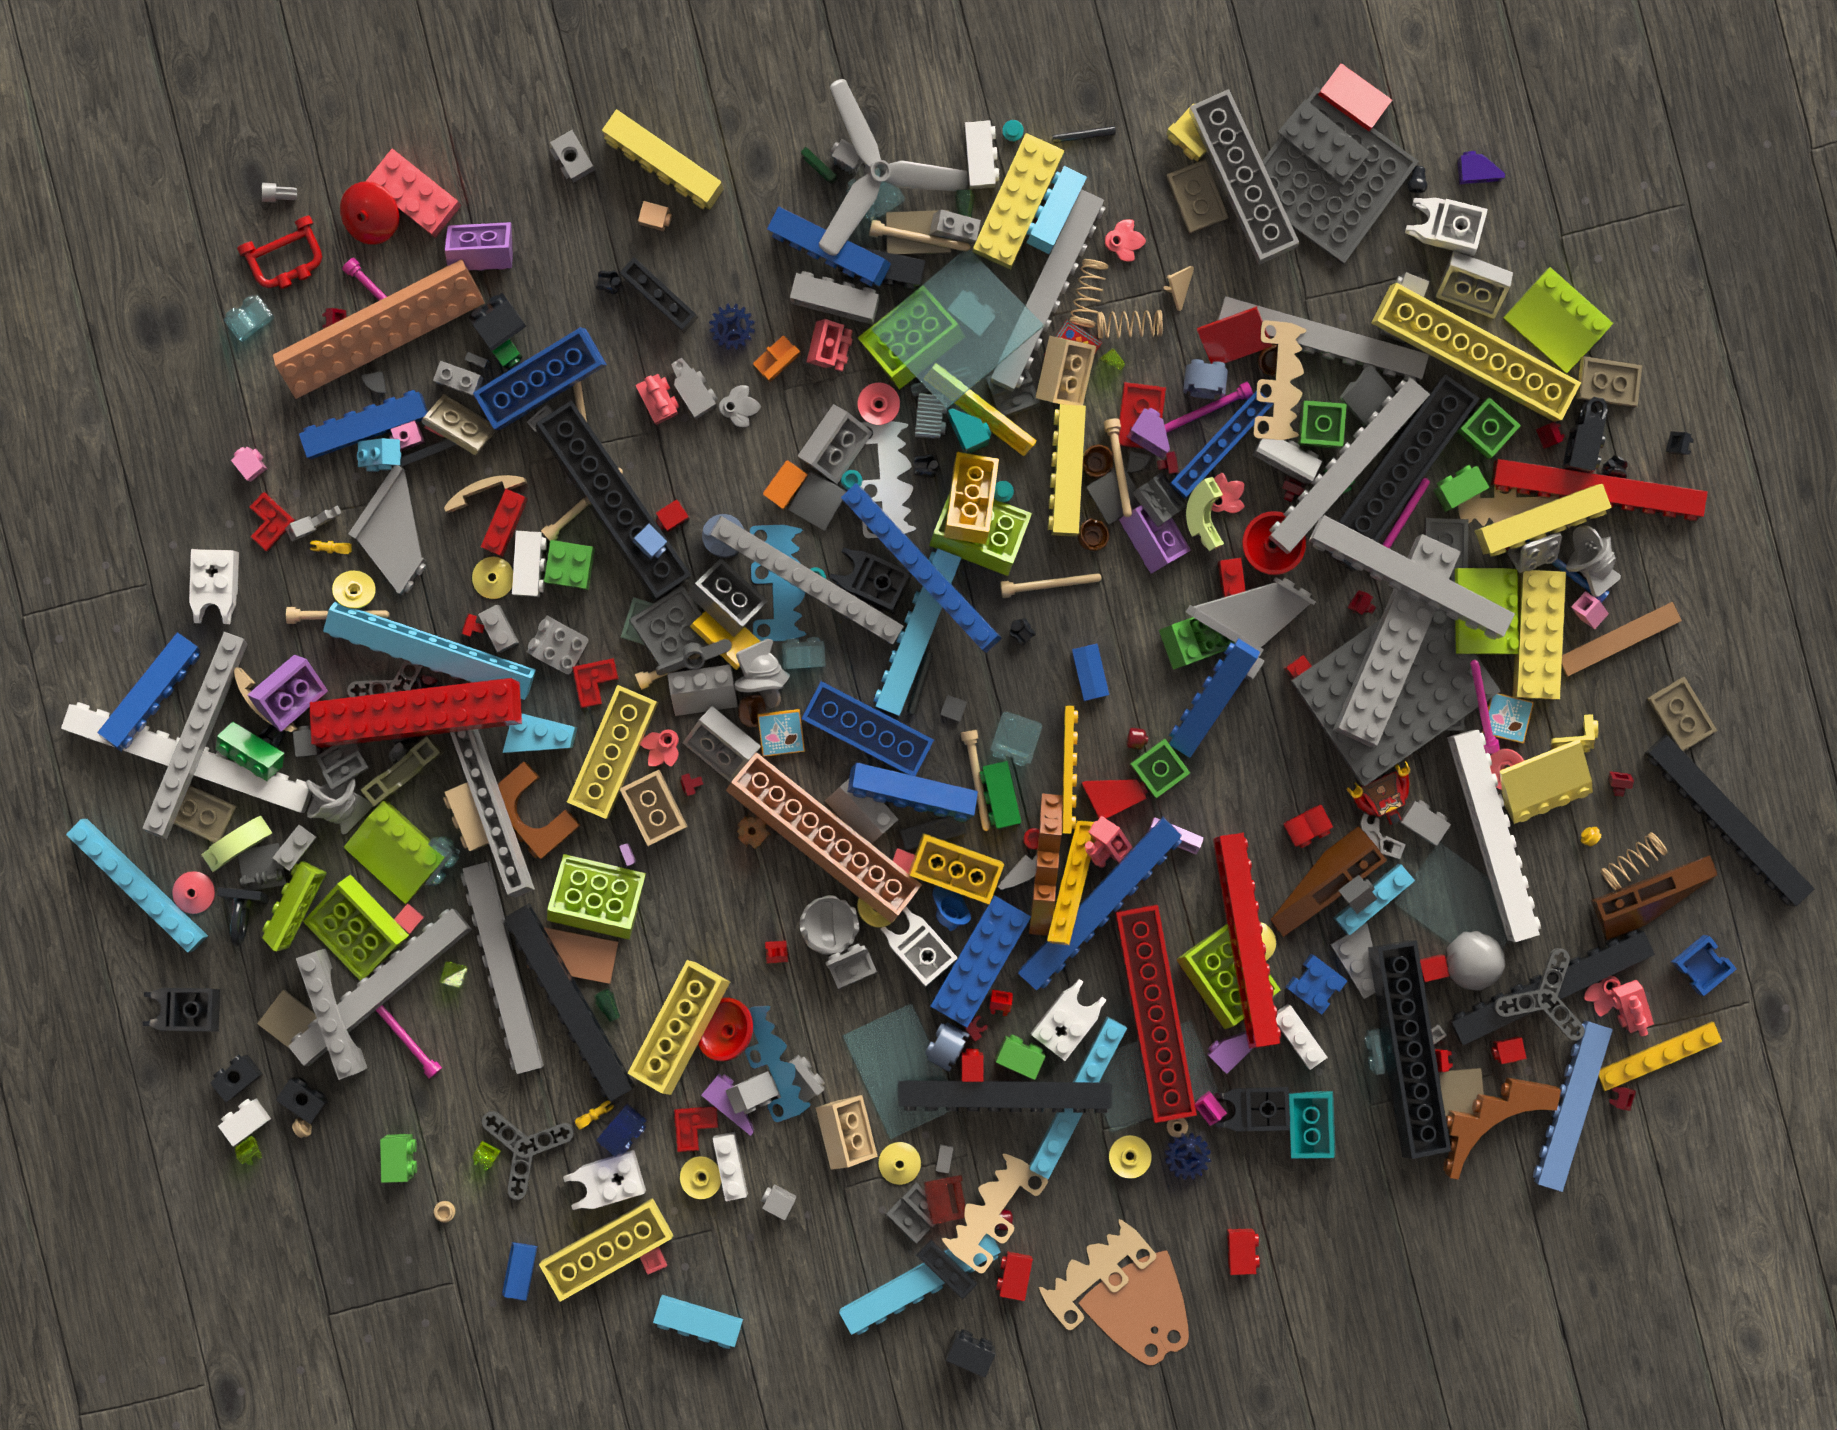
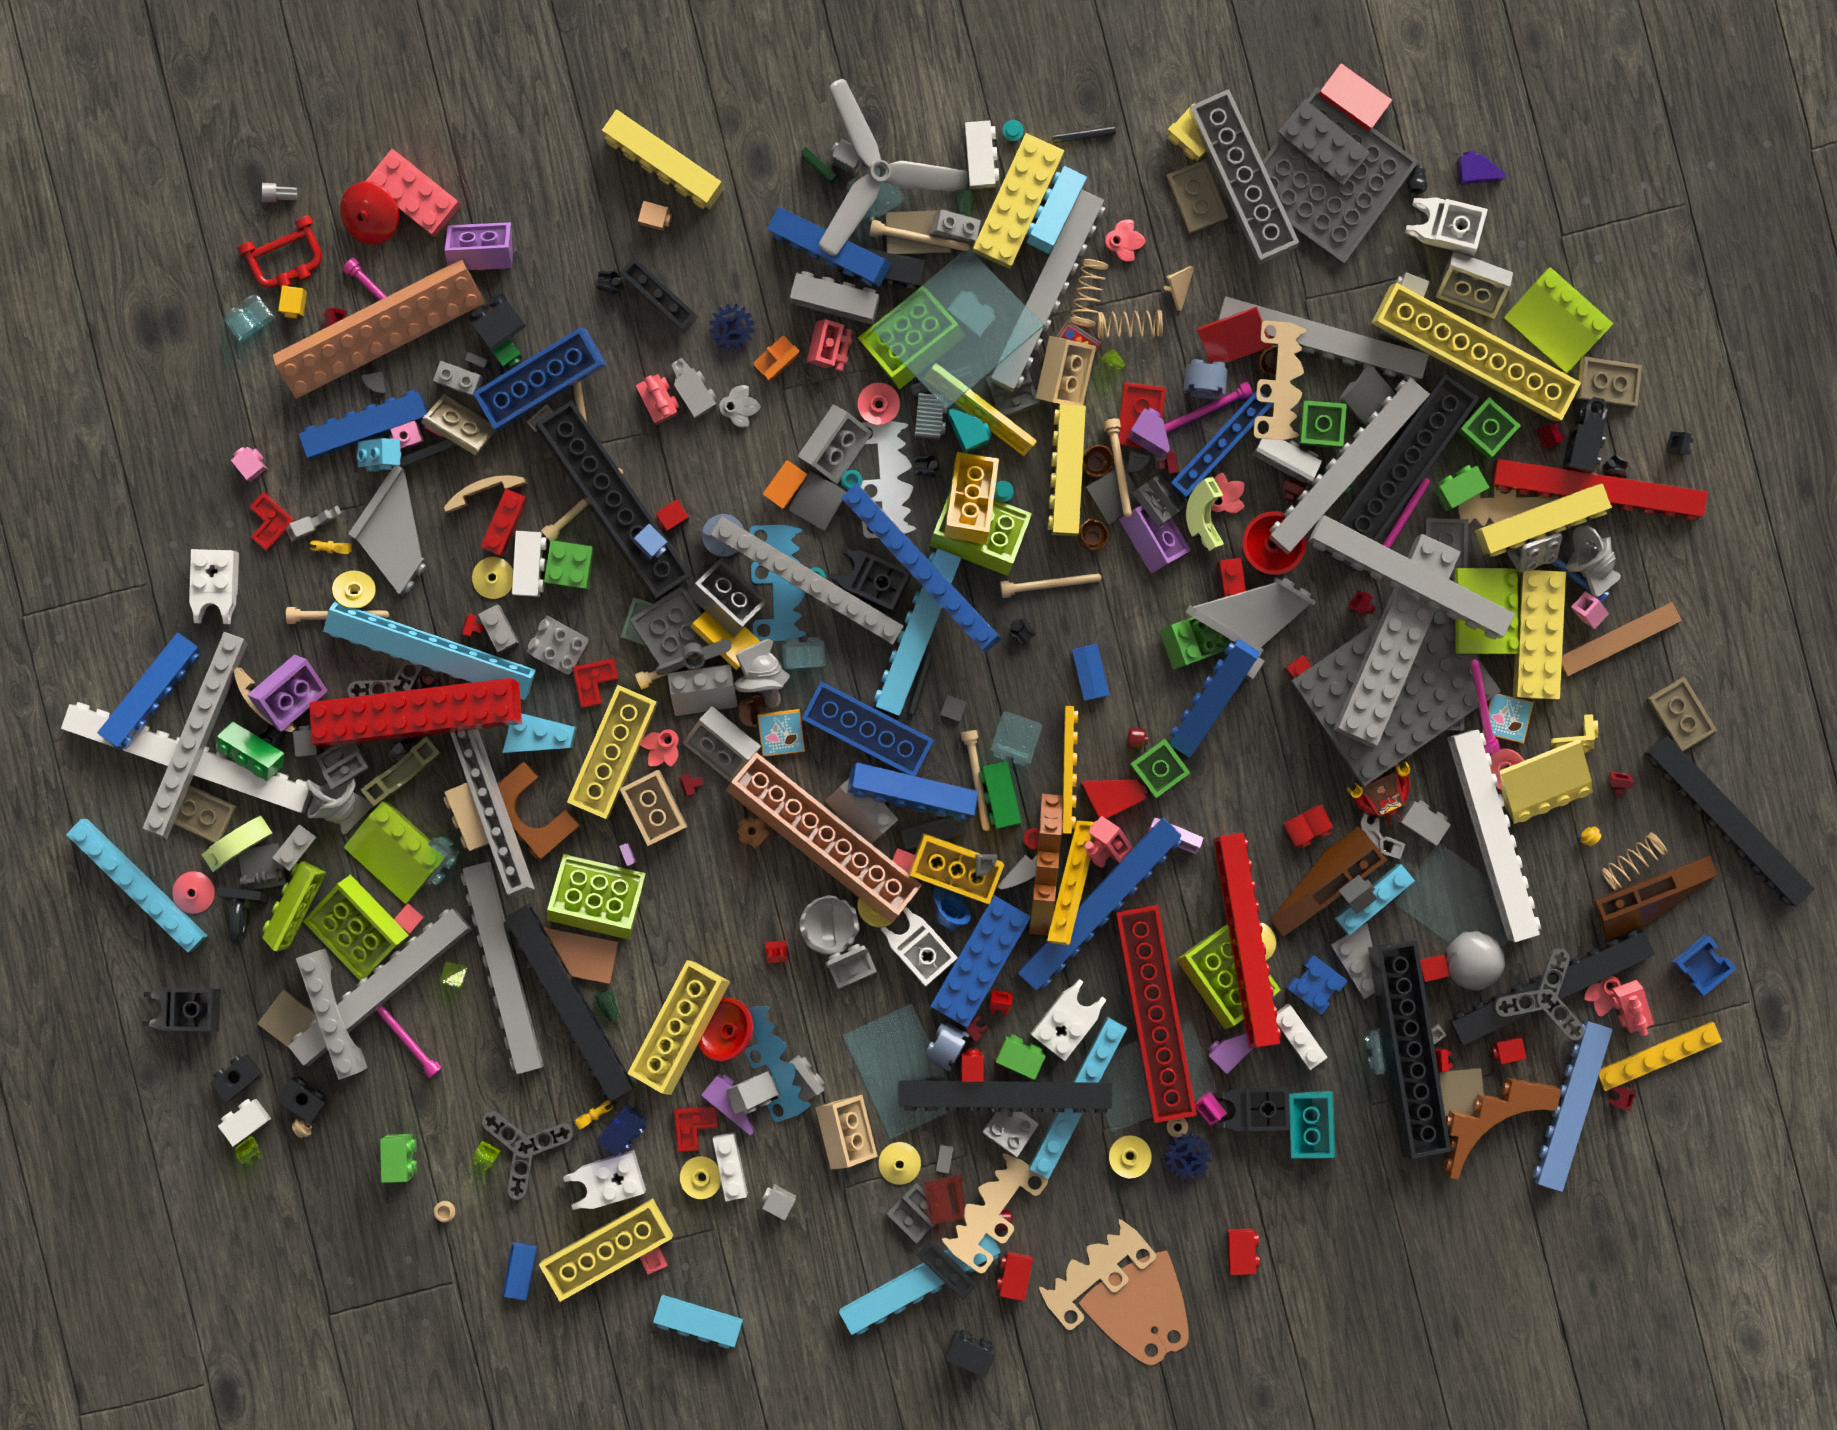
(292, 302): none -> yellow brick
(568, 144): light grey brick -> none
(985, 863): none -> dark grey tile
(1010, 1130): none -> light grey hinge

